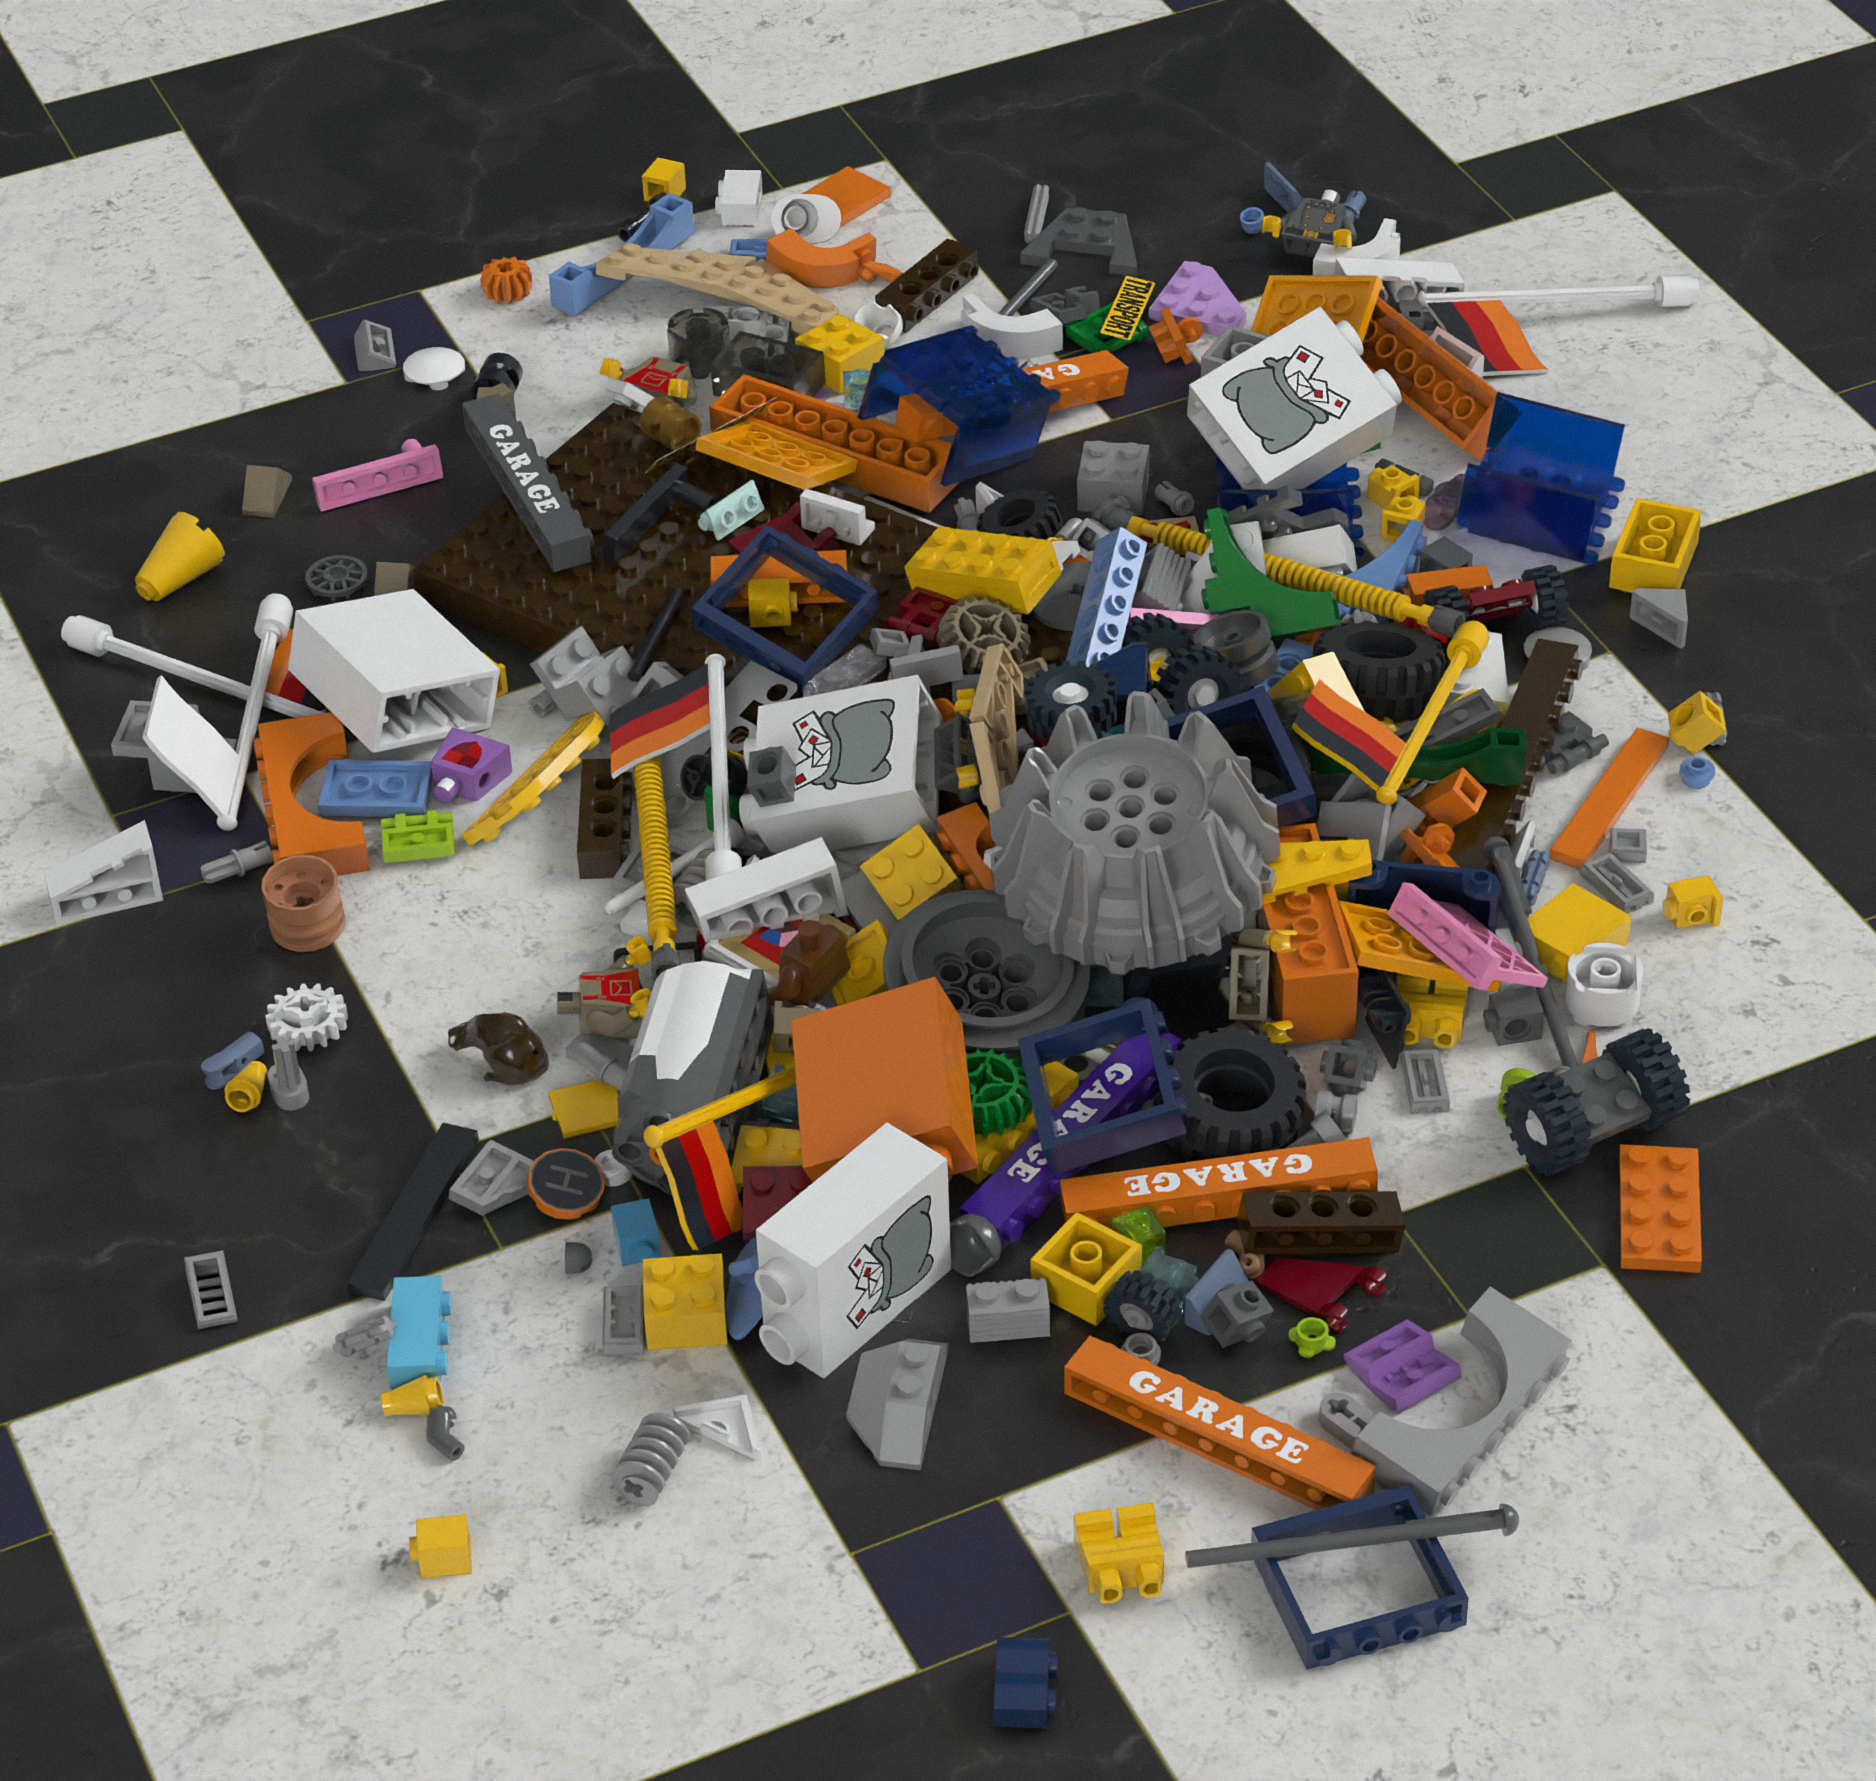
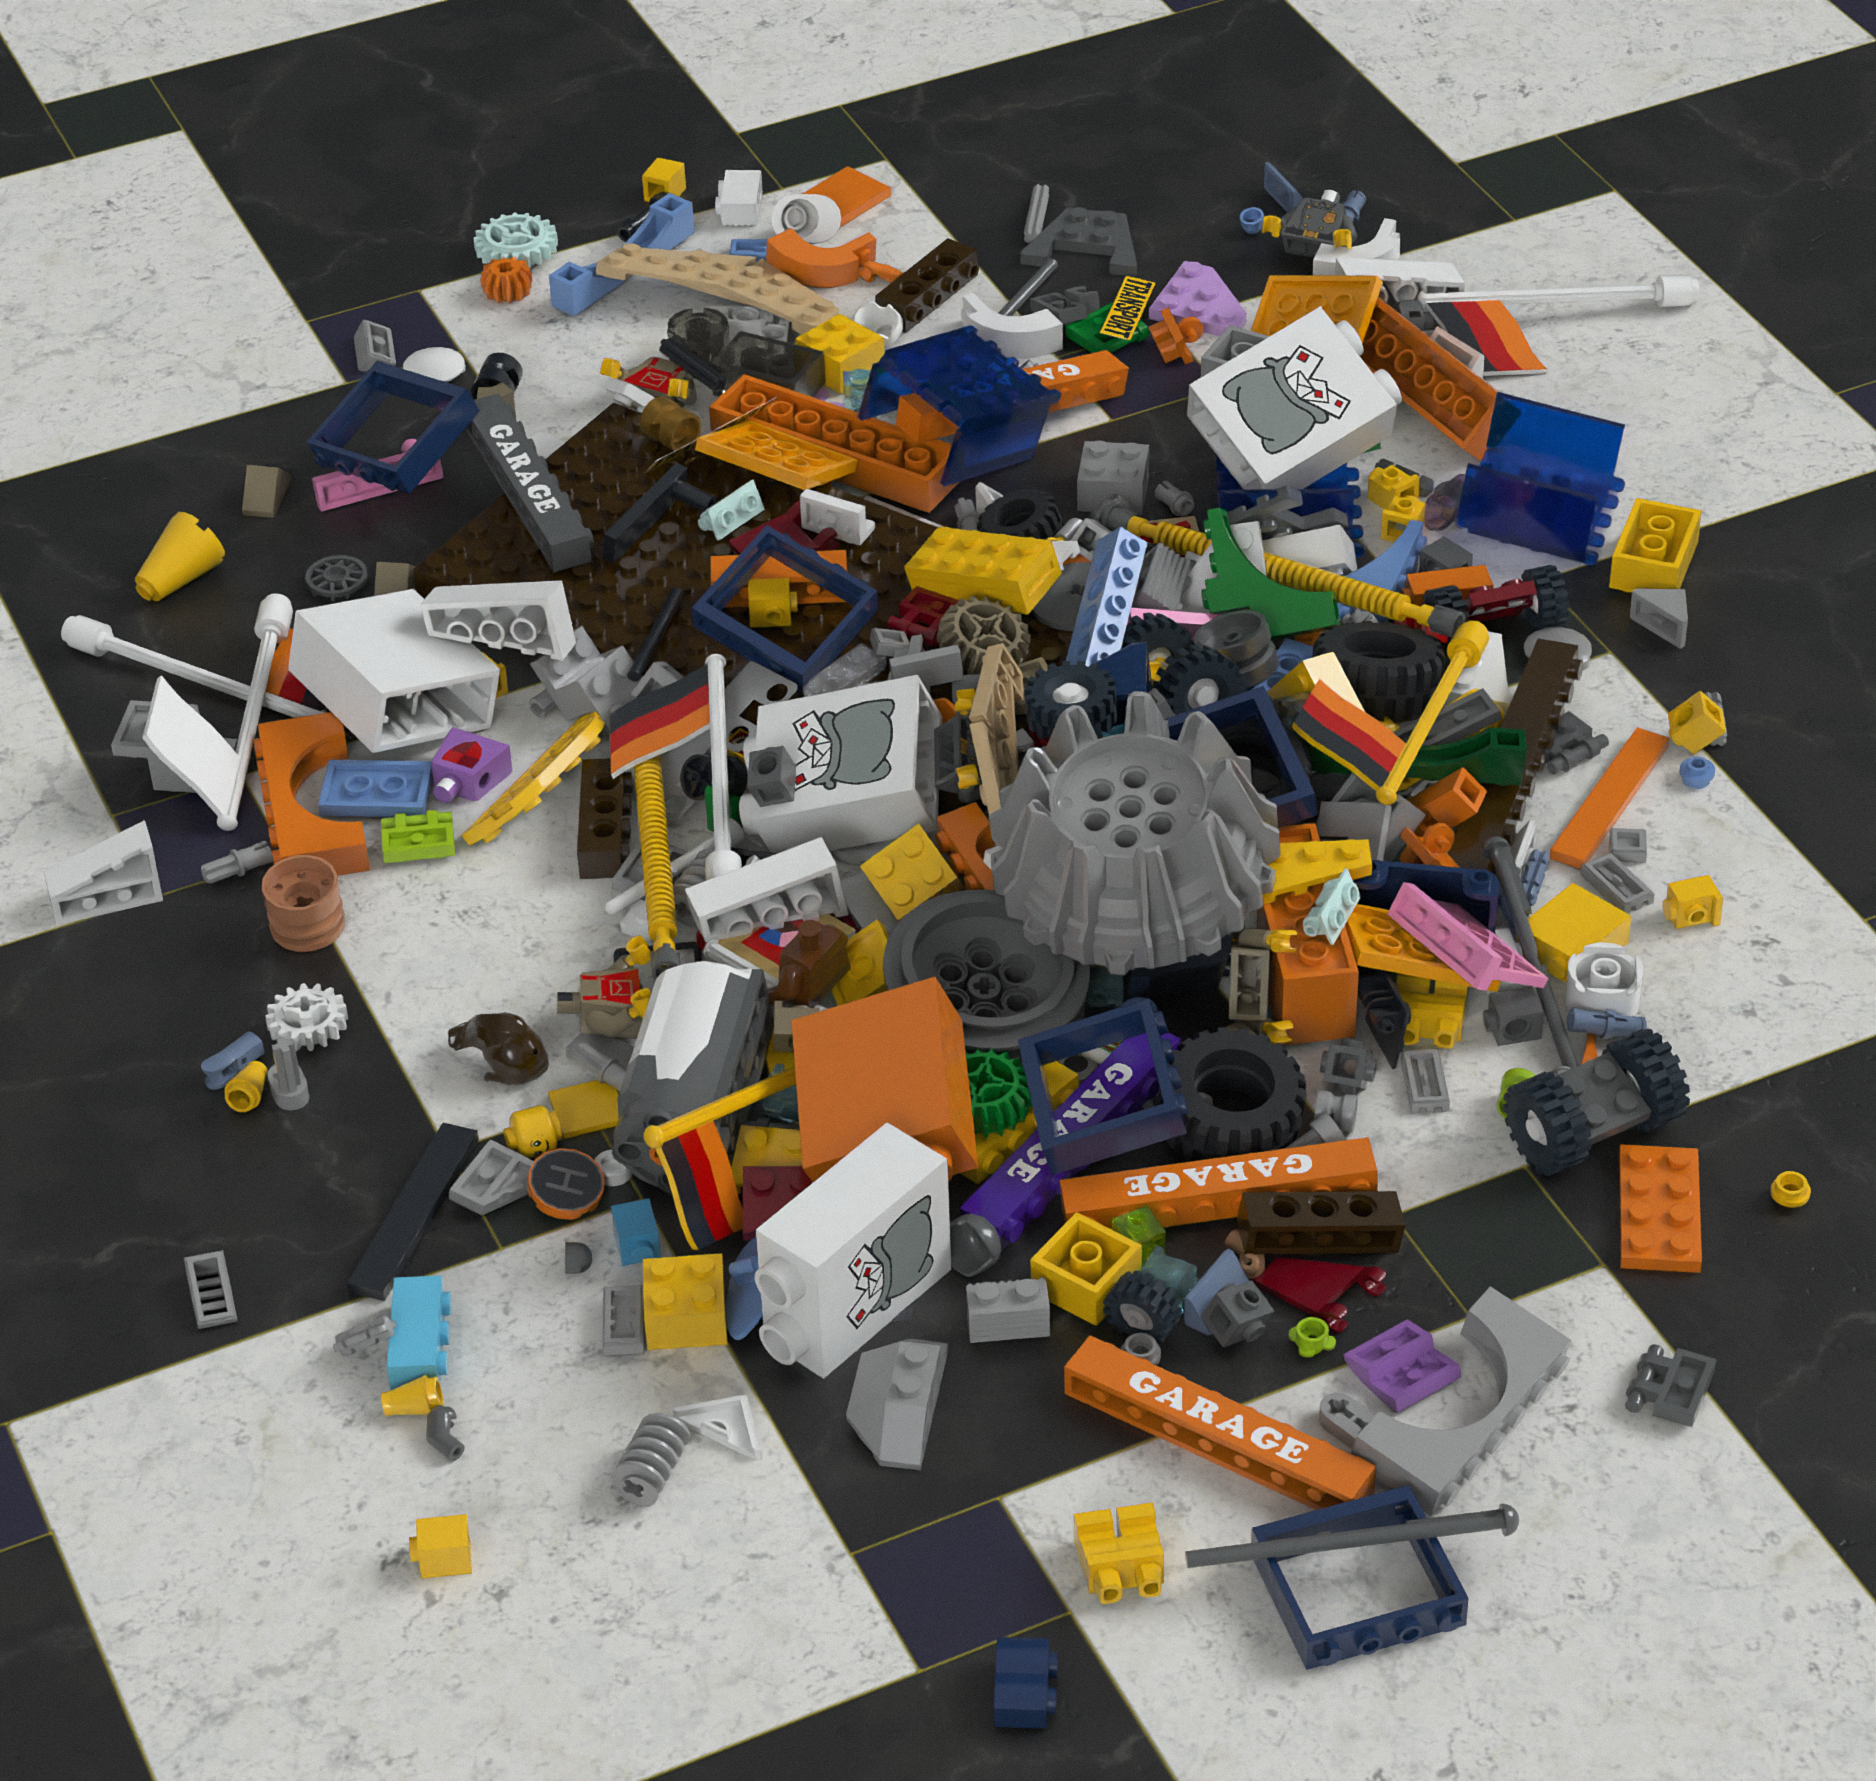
(380, 381): none -> dark blue window
(503, 614): none -> white wedge
(516, 237): none -> light aqua gear
(533, 1131): none -> yellow head
(692, 364): none -> black axle
(1333, 908): none -> light aqua hinge
(1604, 1024): none -> sand blue pin
(1682, 1390): none -> dark grey plate
(1790, 1189): none -> yellow plate

